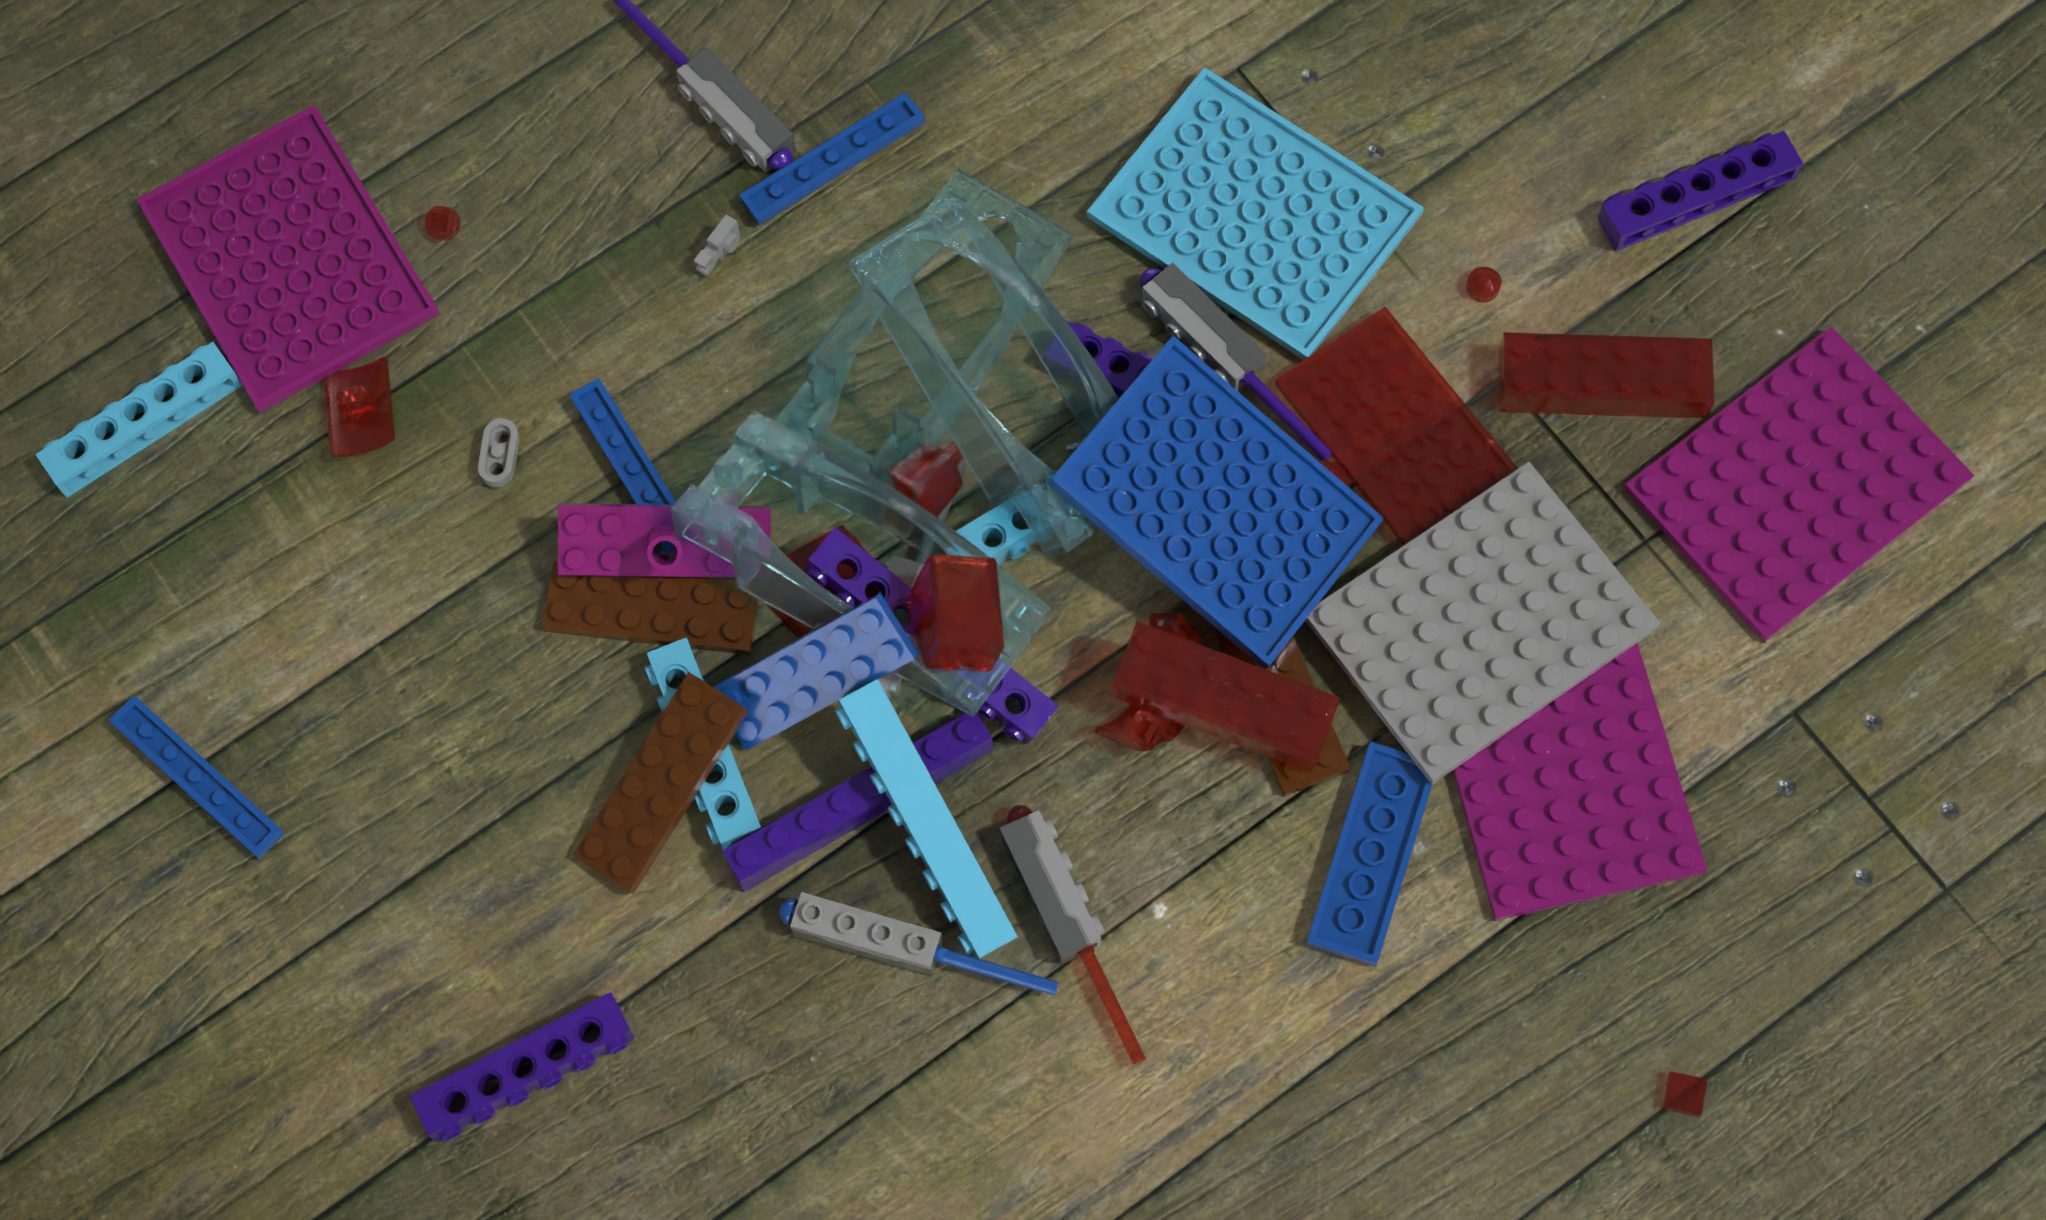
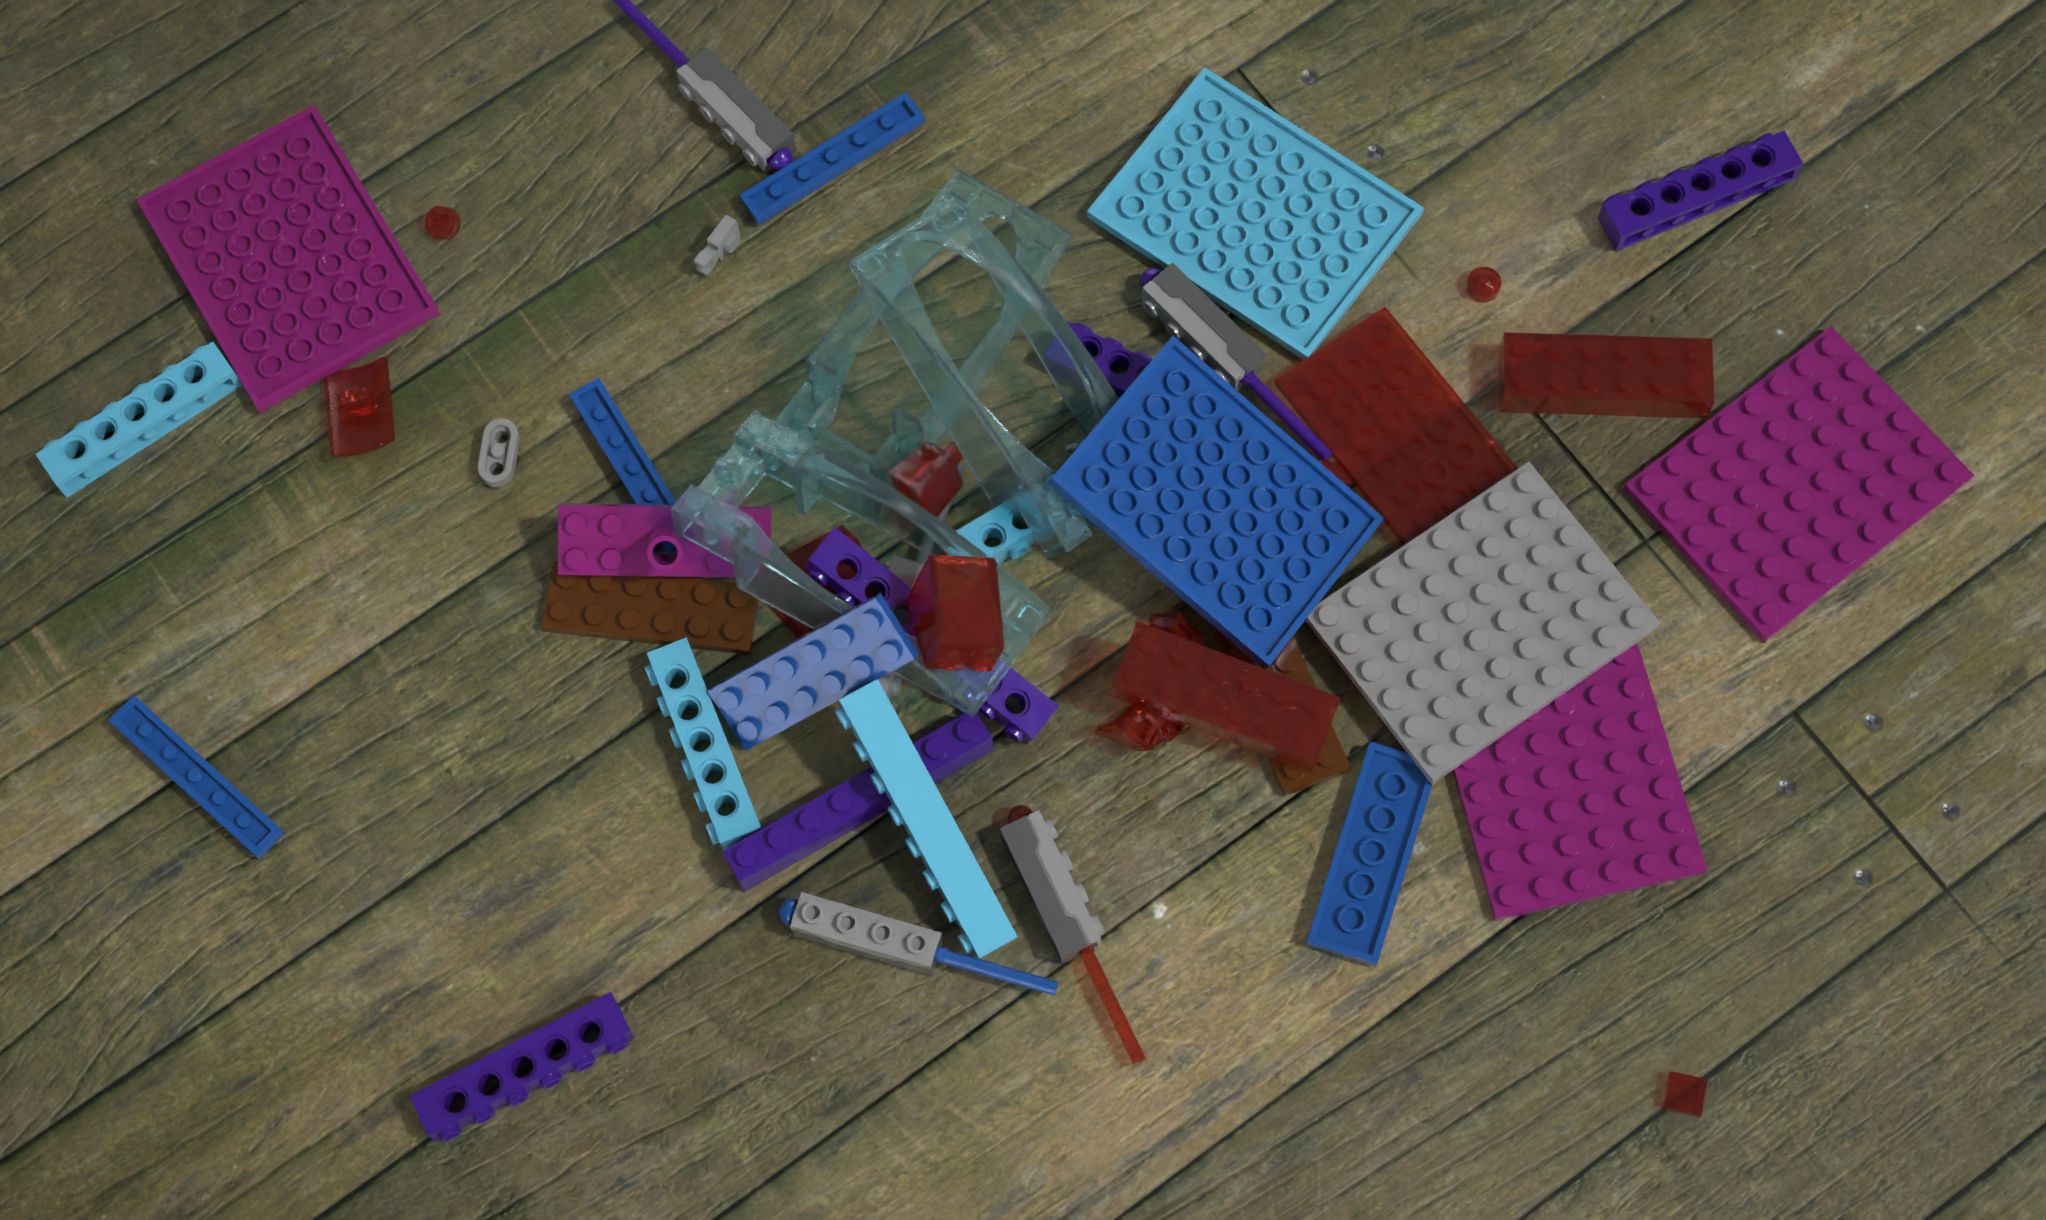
(660, 783): reddish brown plate -> none

